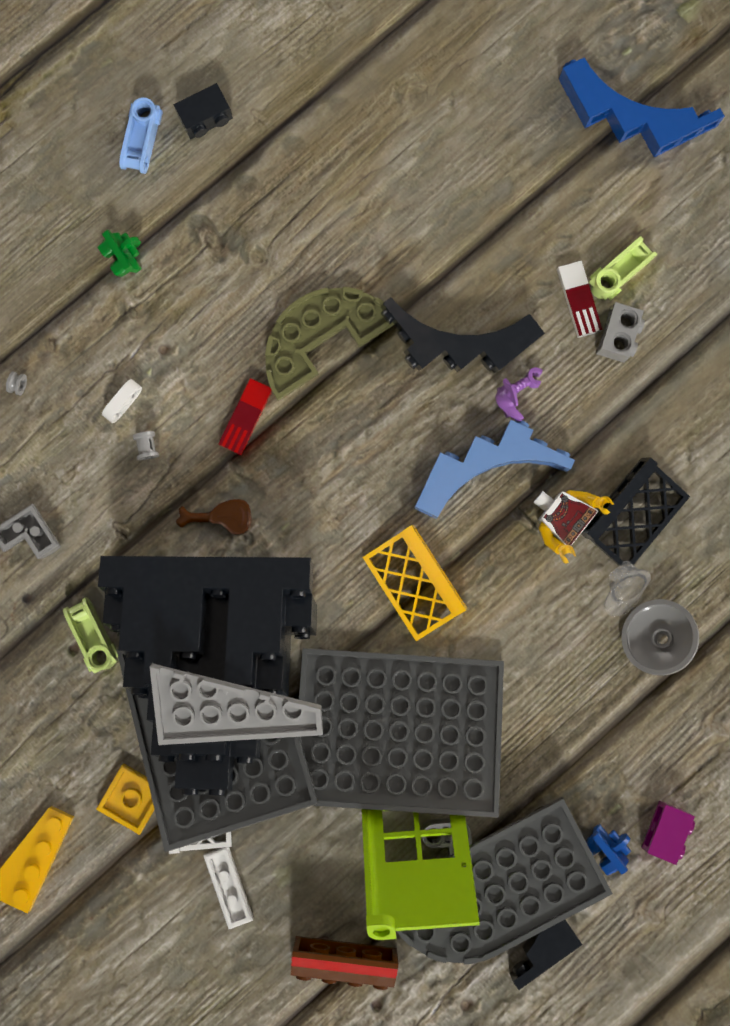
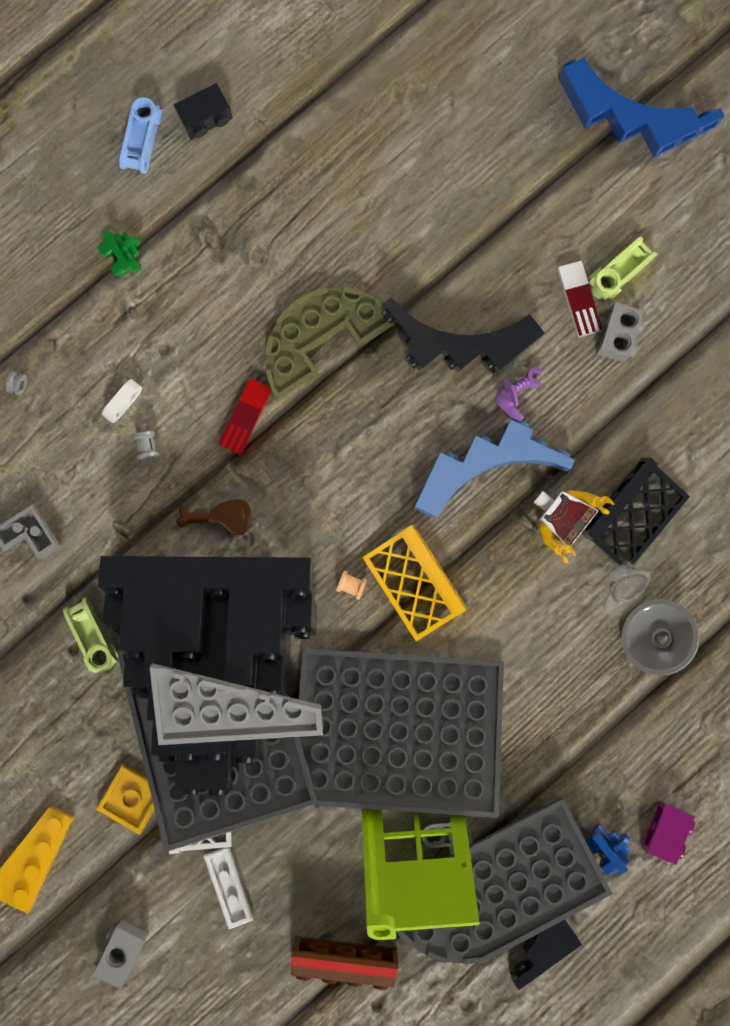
(116, 969): none -> light grey brick
(351, 585): none -> light nougat bush

